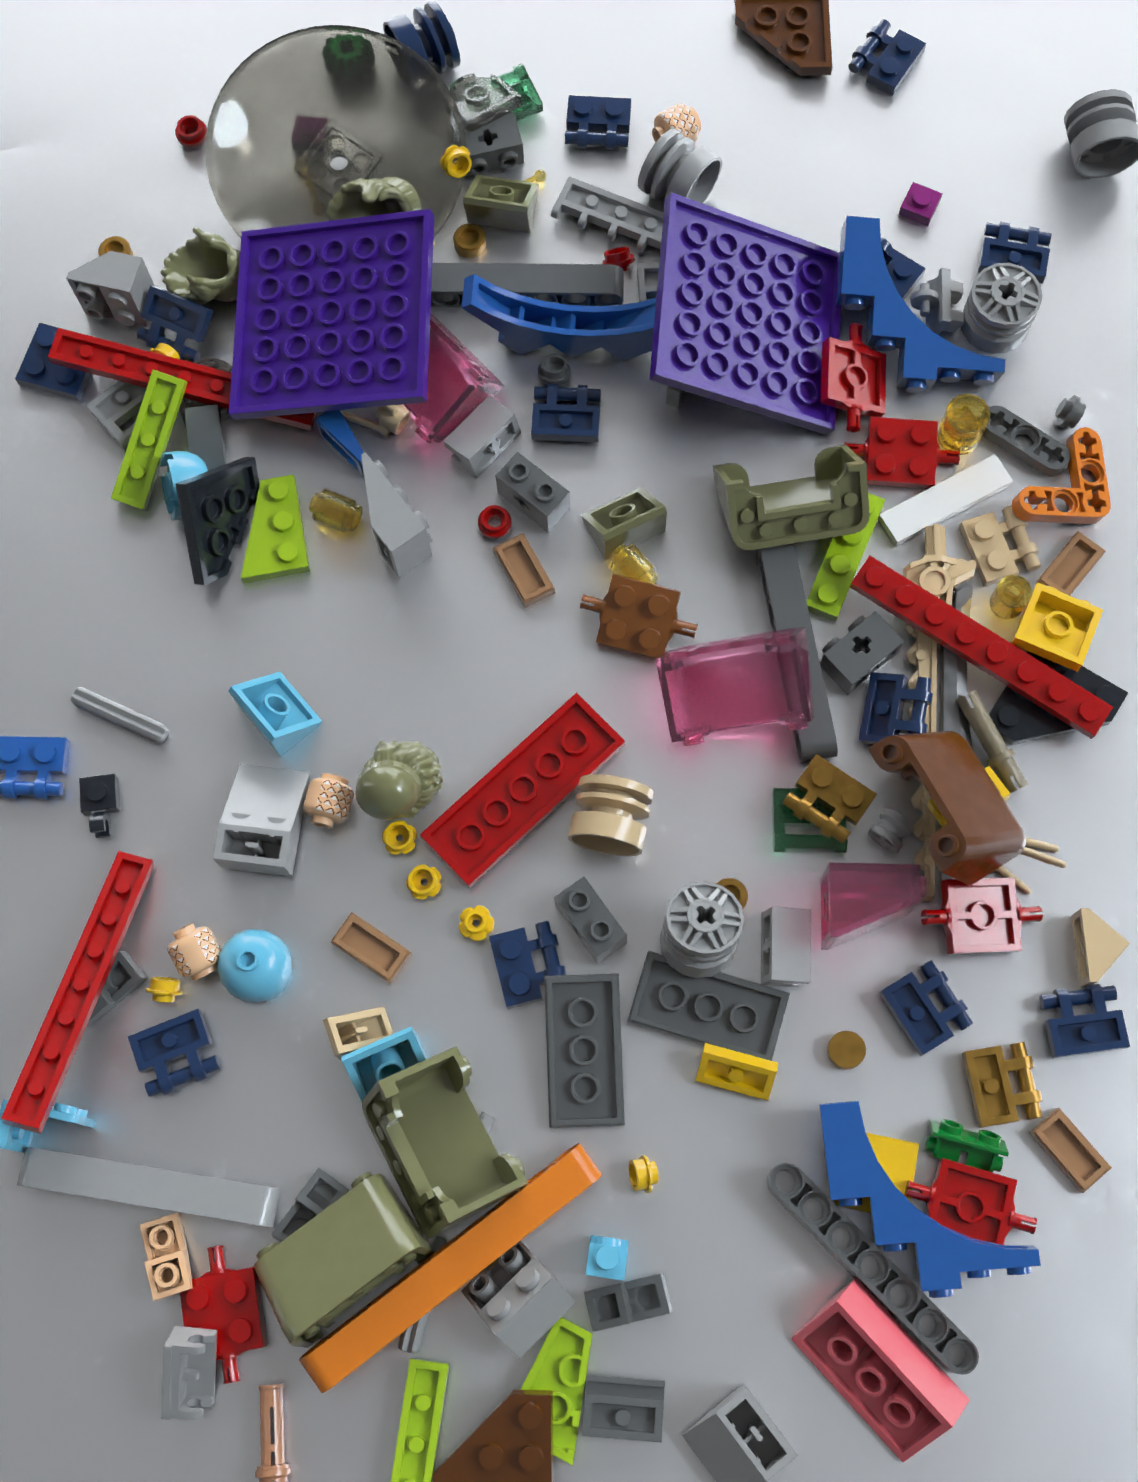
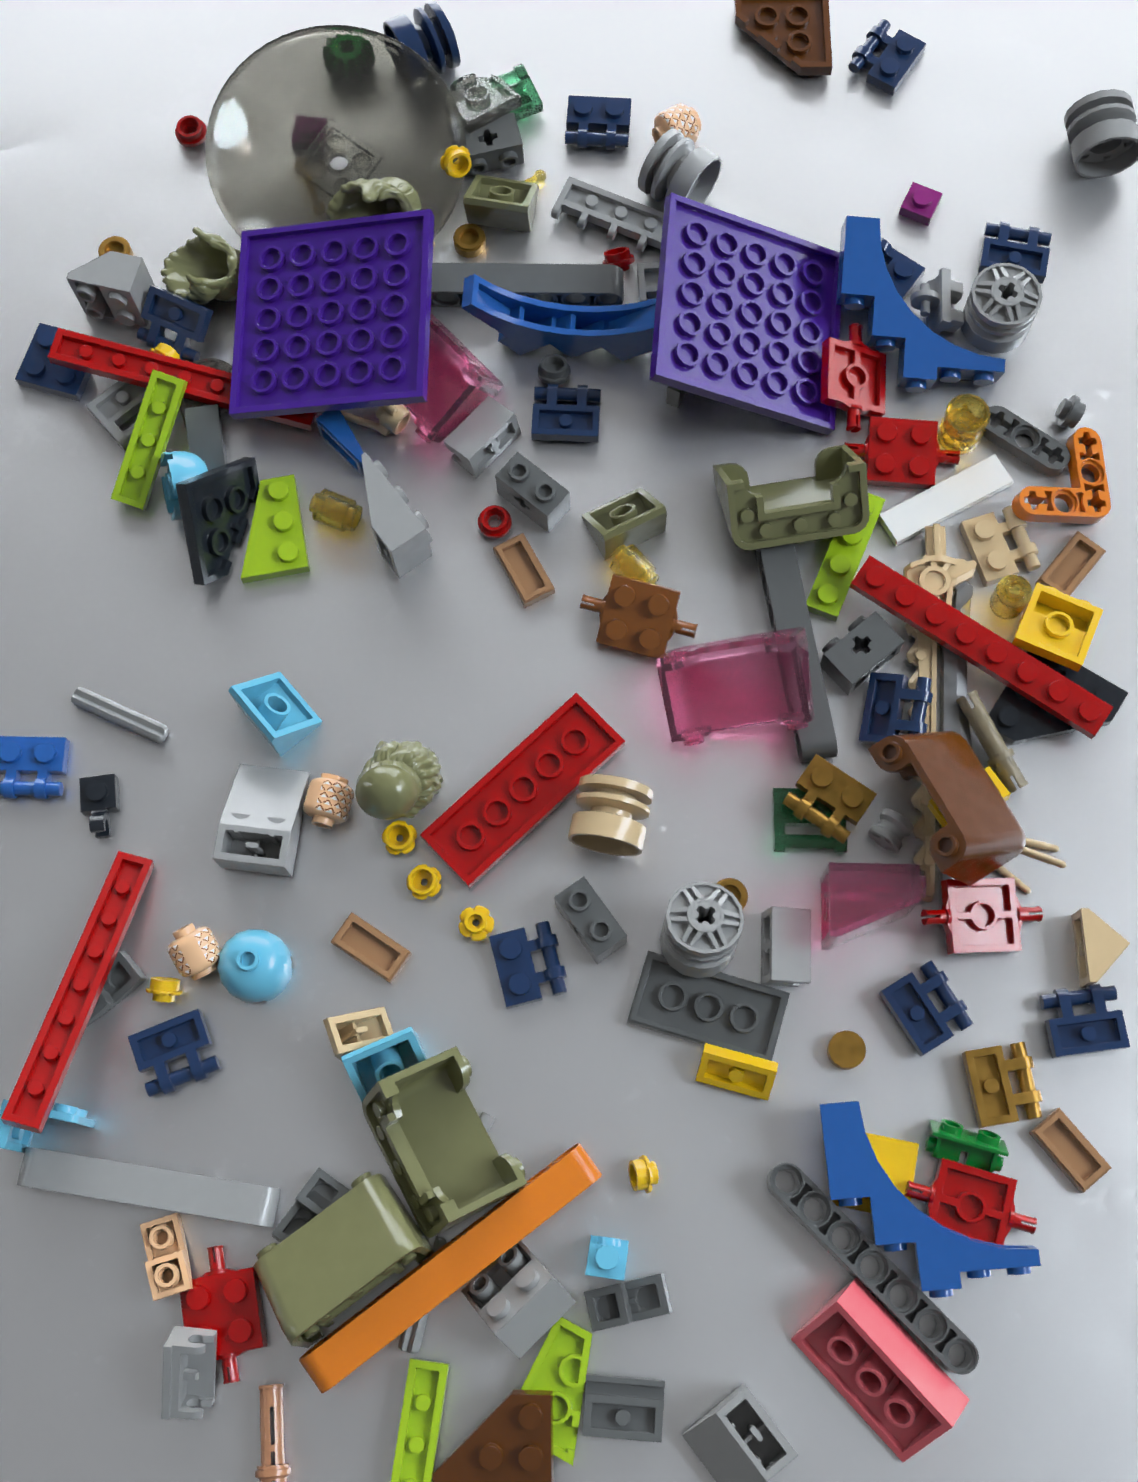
(584, 1050): dark grey tile -> none

